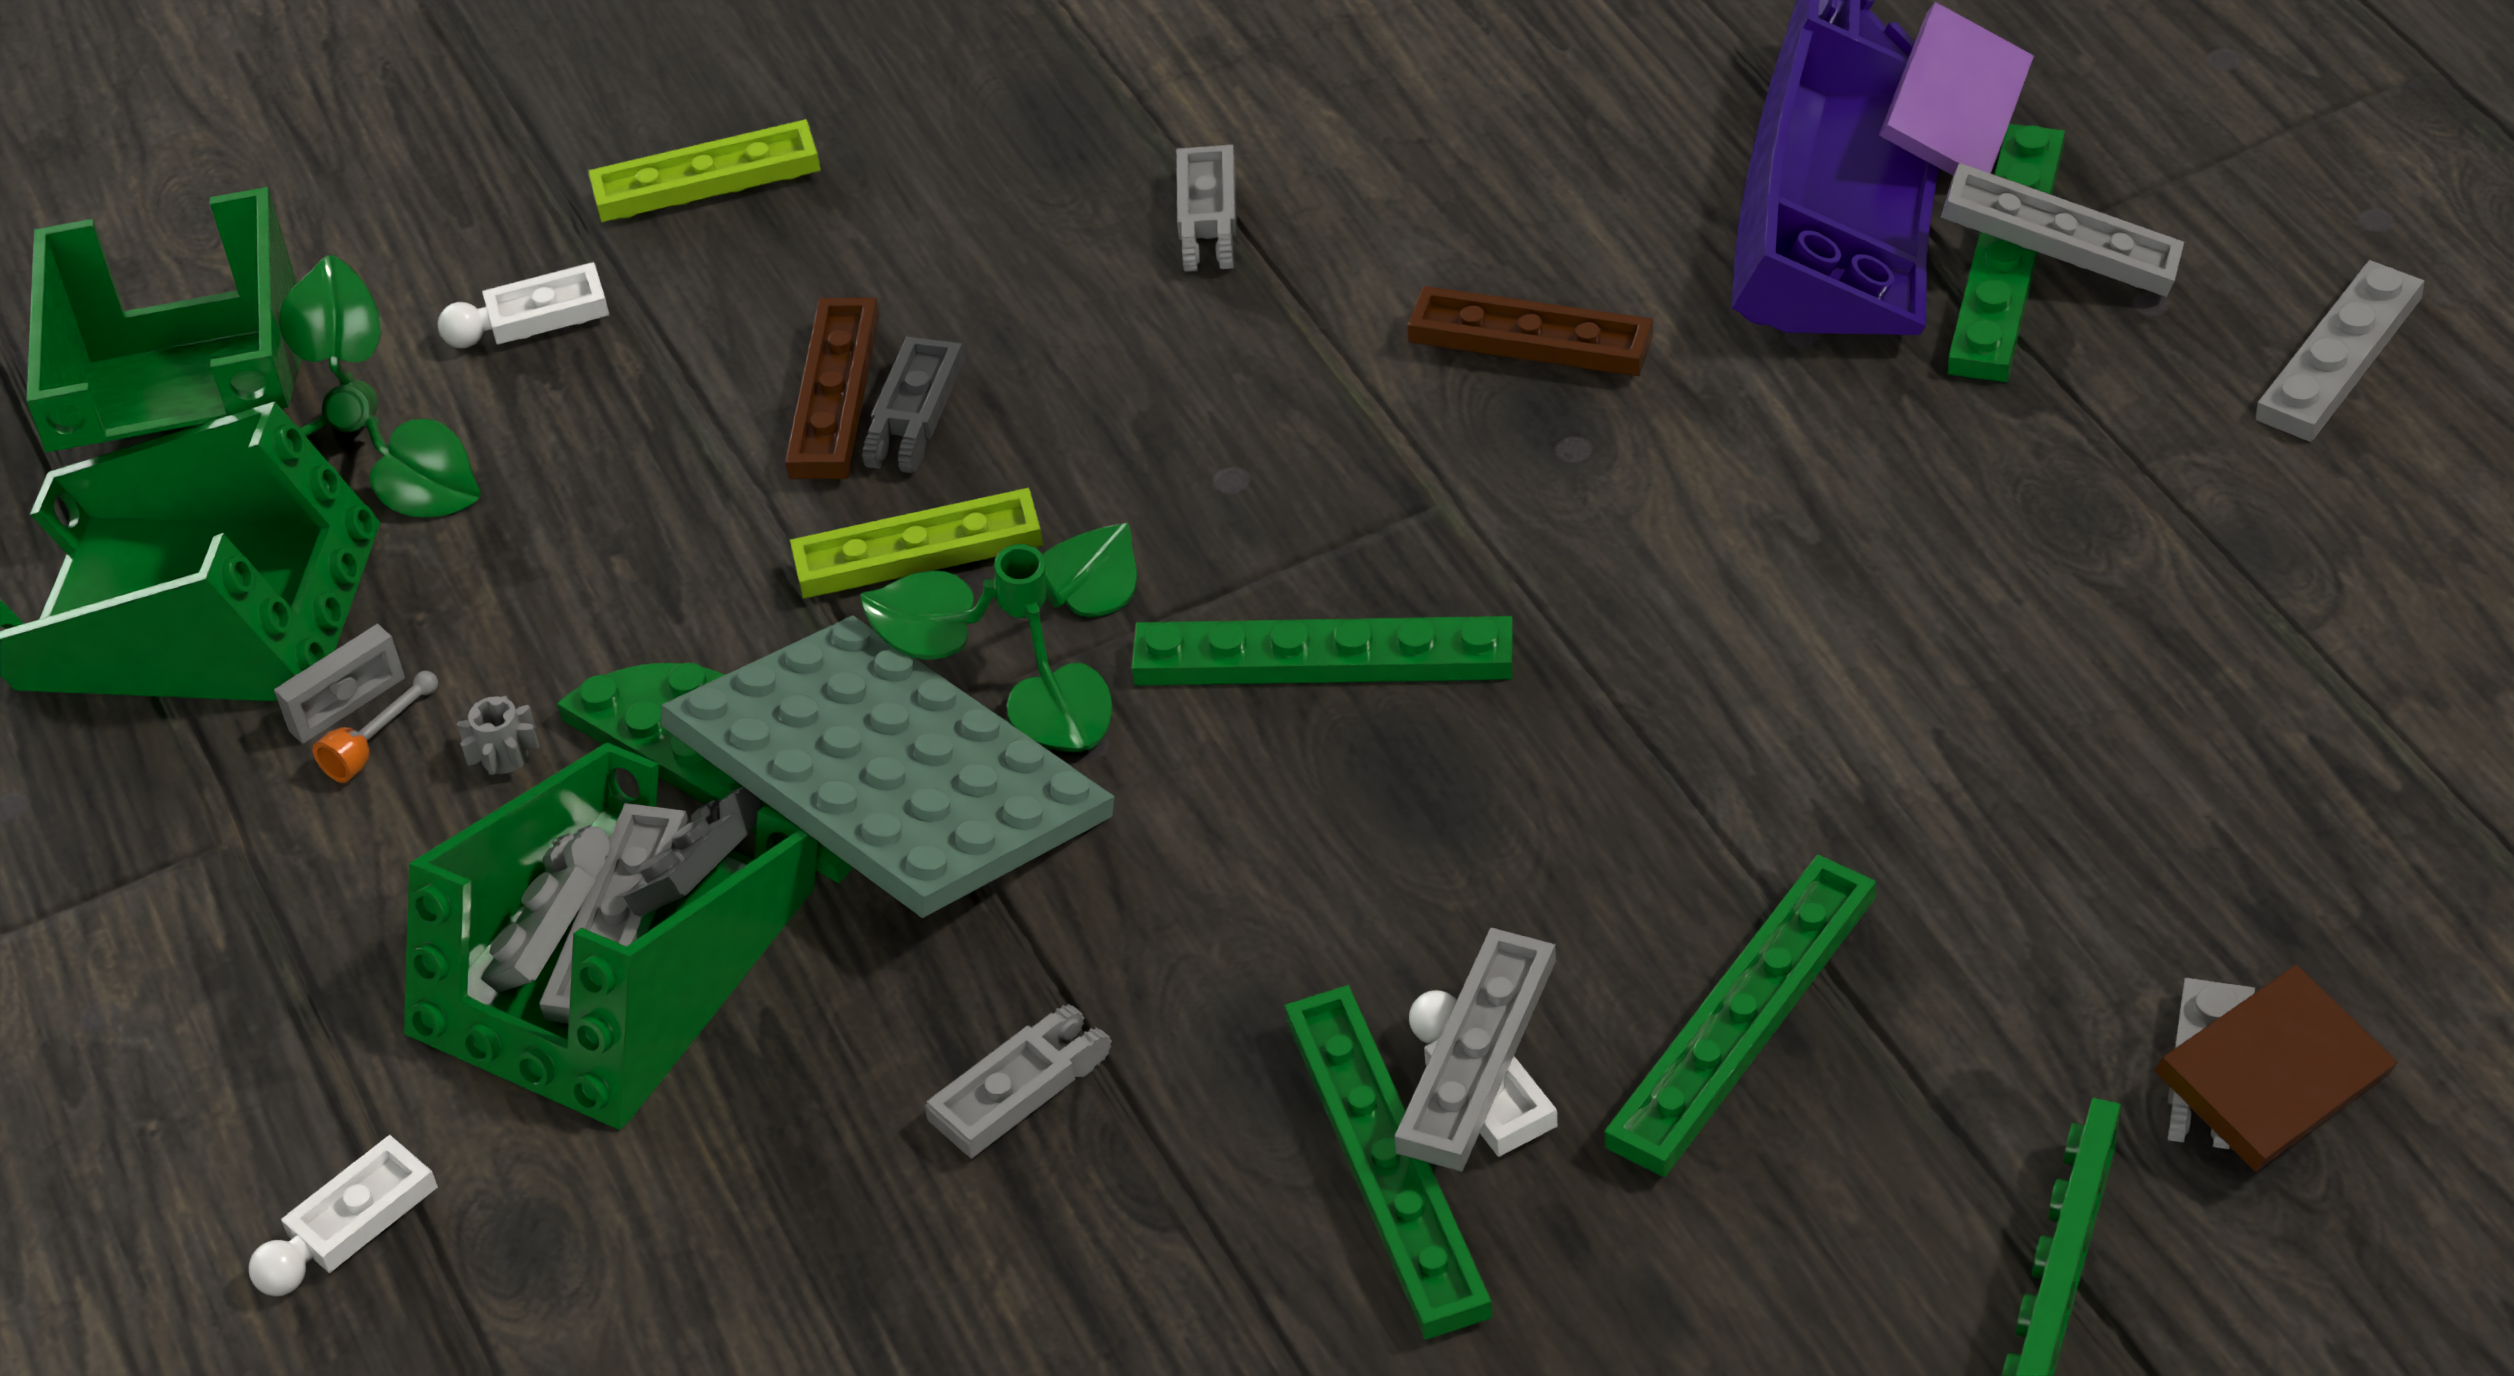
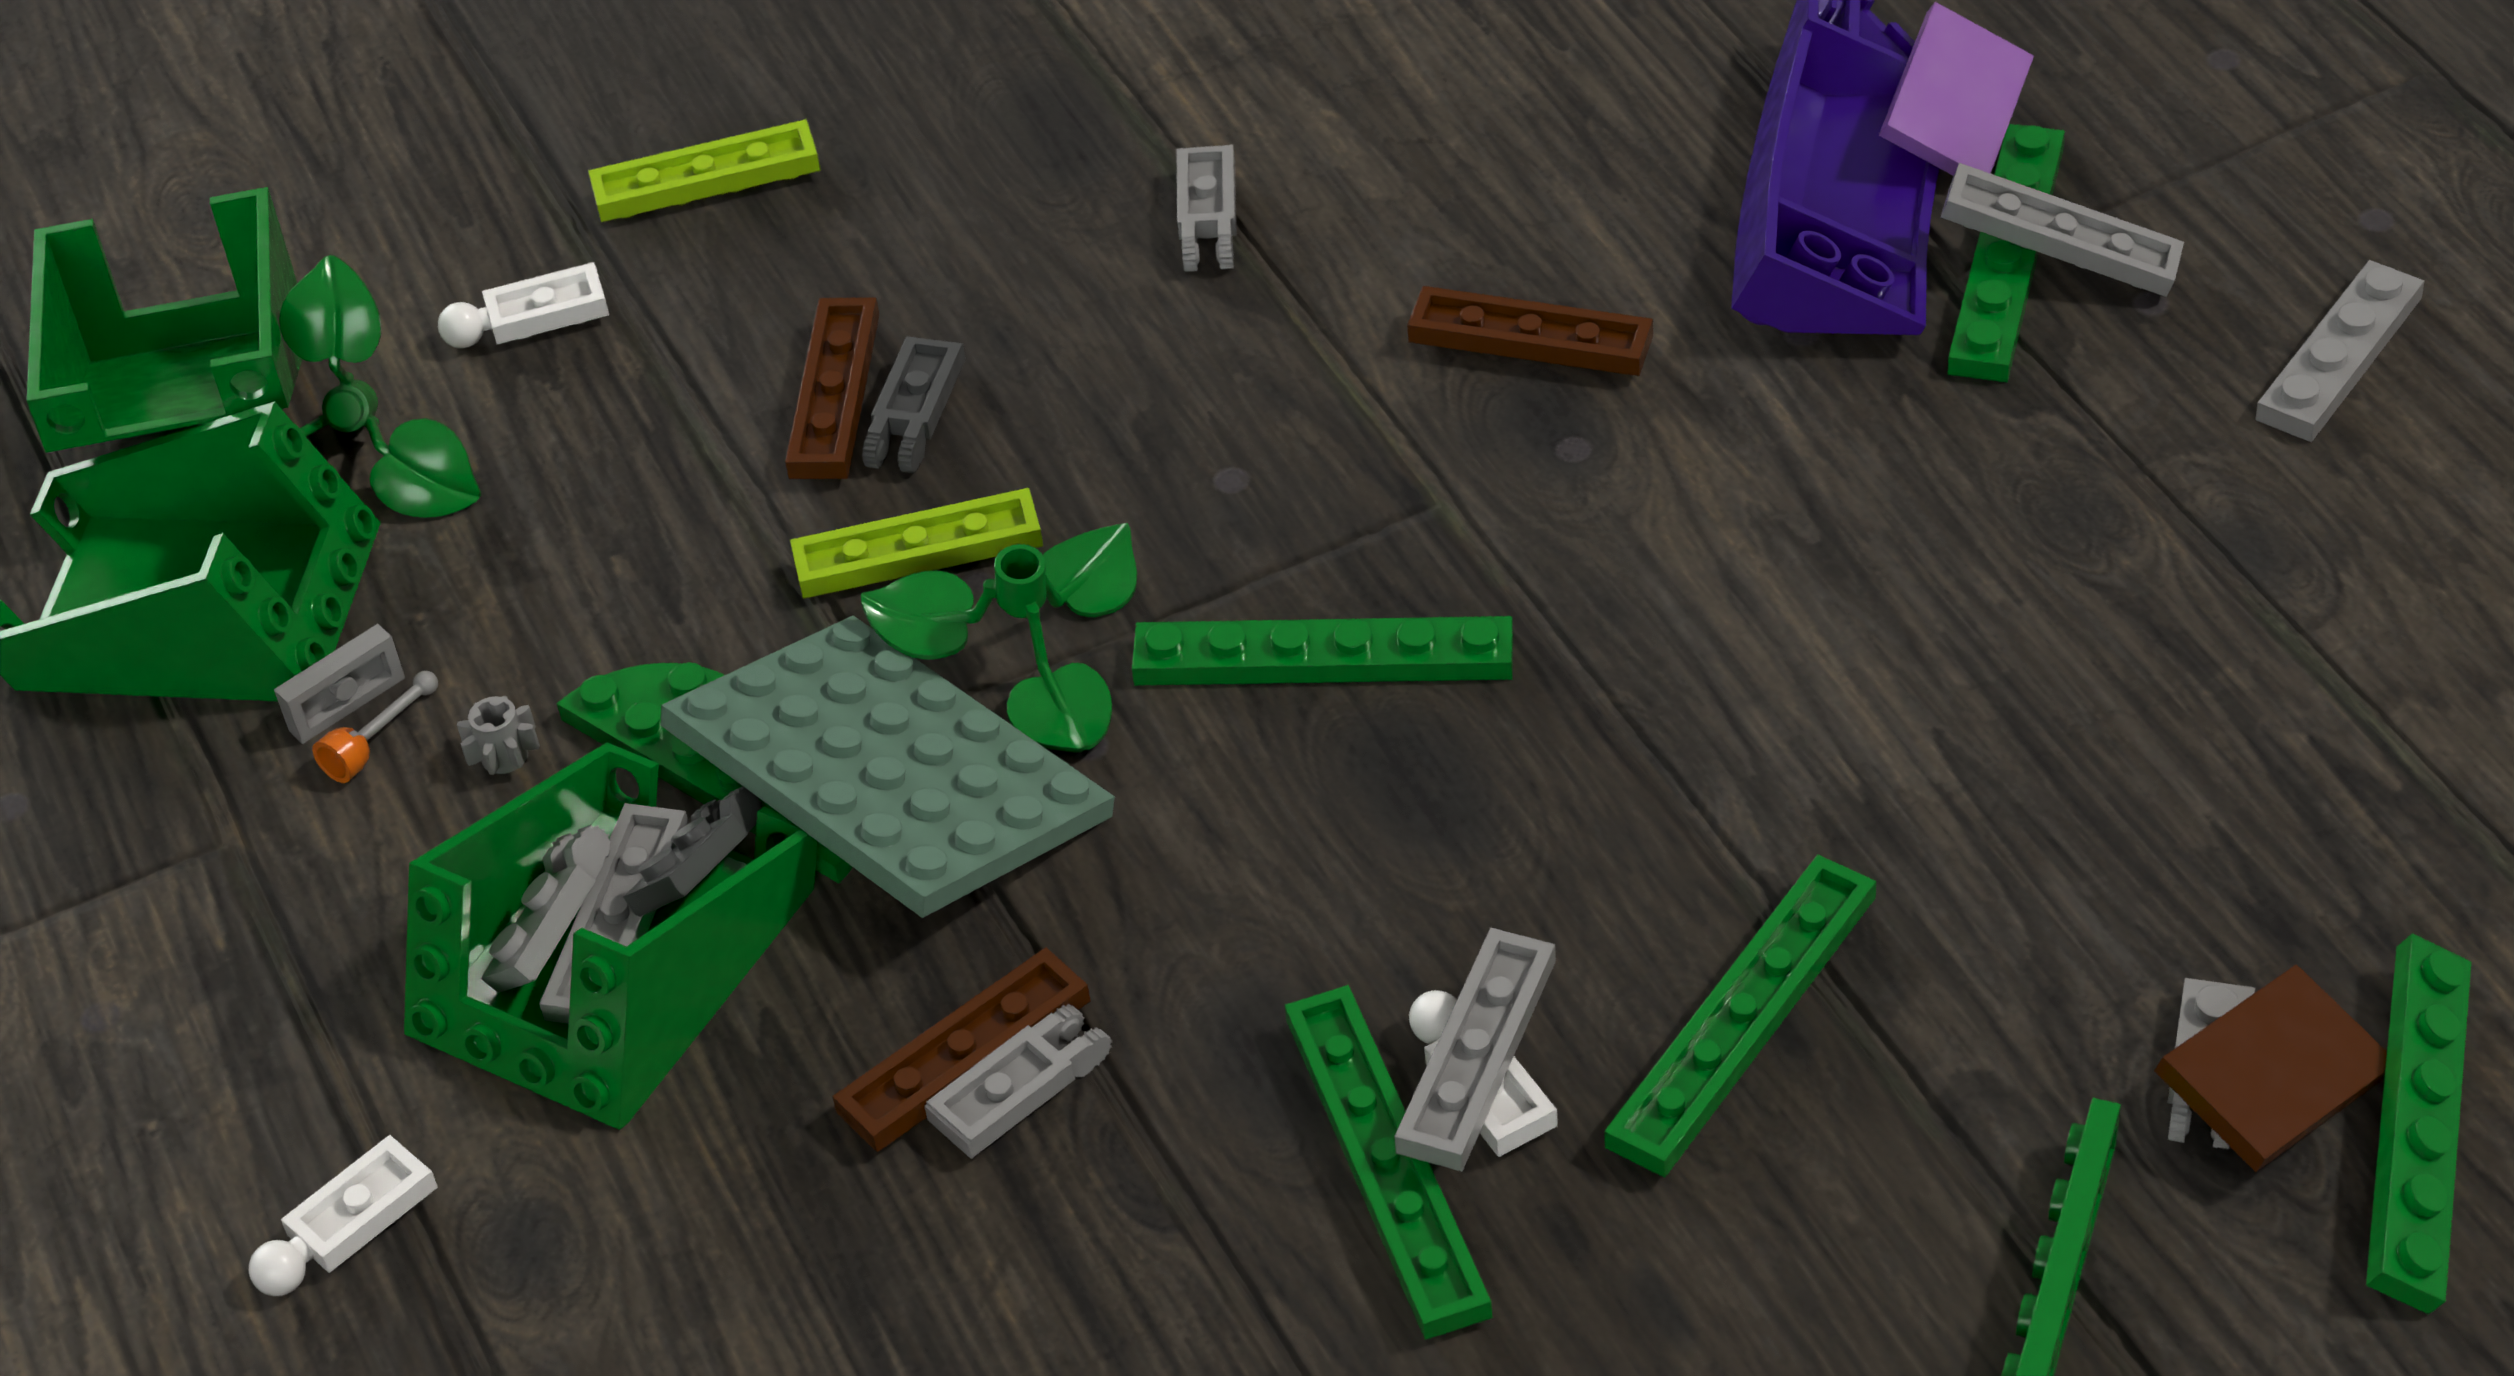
(894, 1092): none -> reddish brown plate
(2419, 1125): none -> green plate

